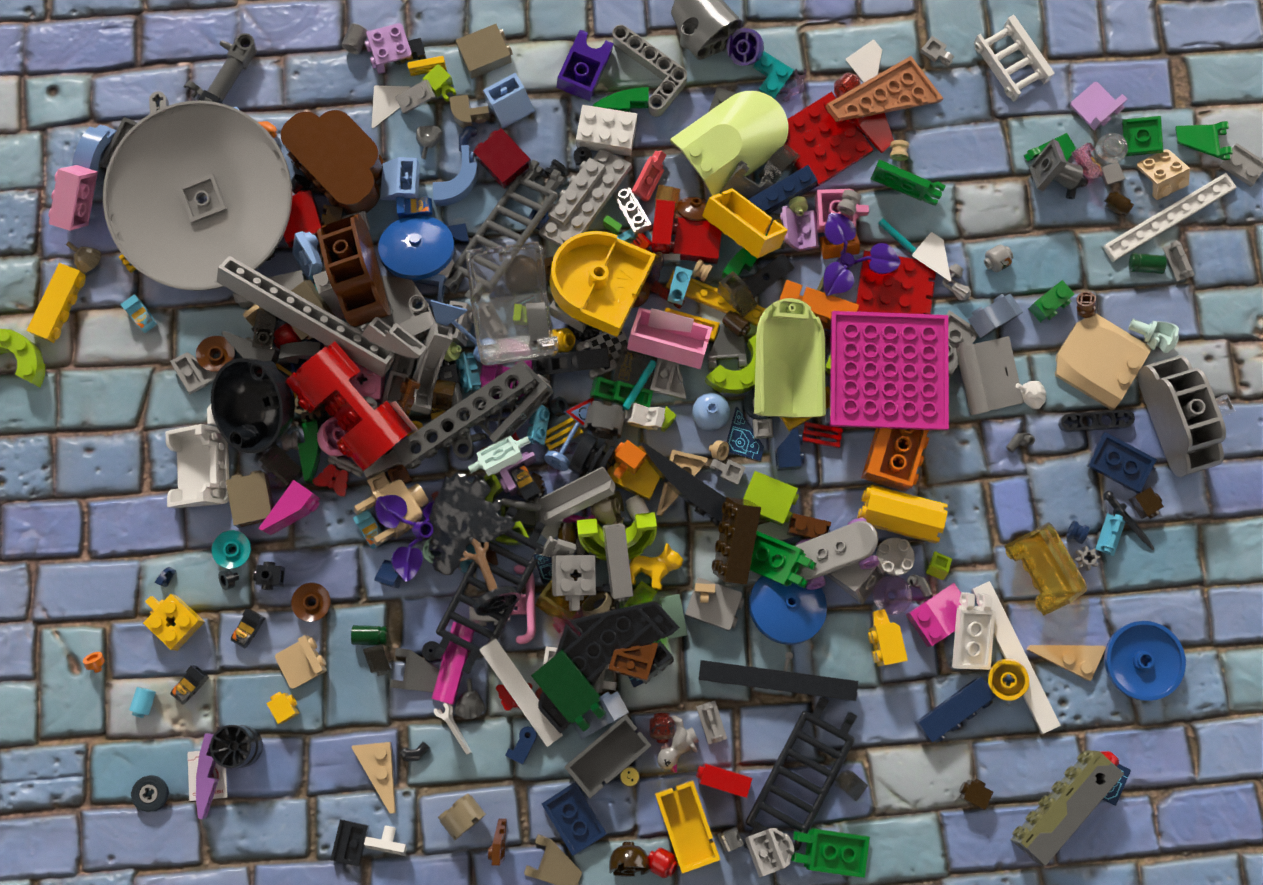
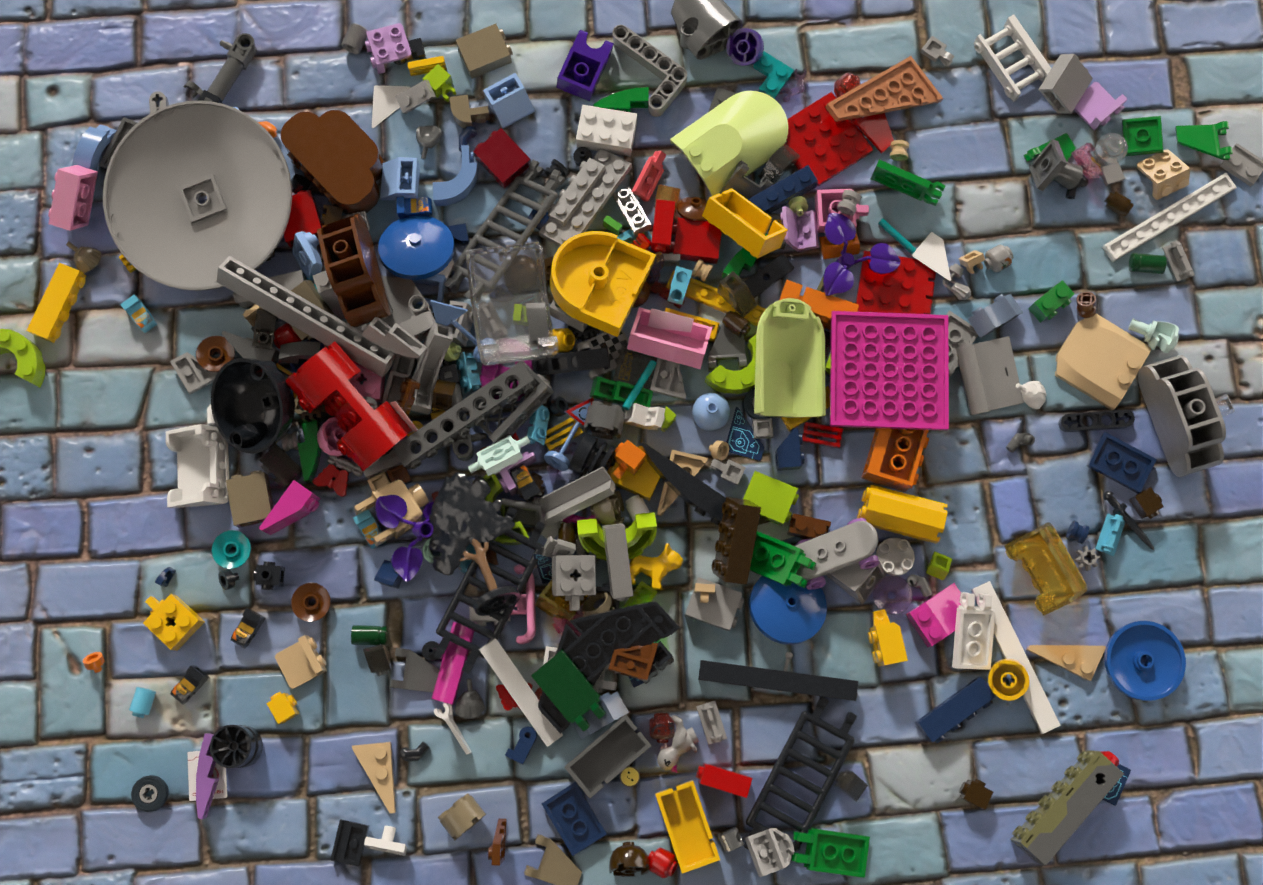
(673, 607): sand green slope -> none
(866, 61): white sticker -> none
(972, 259): none -> tan tile
(1065, 83): none -> light grey brick

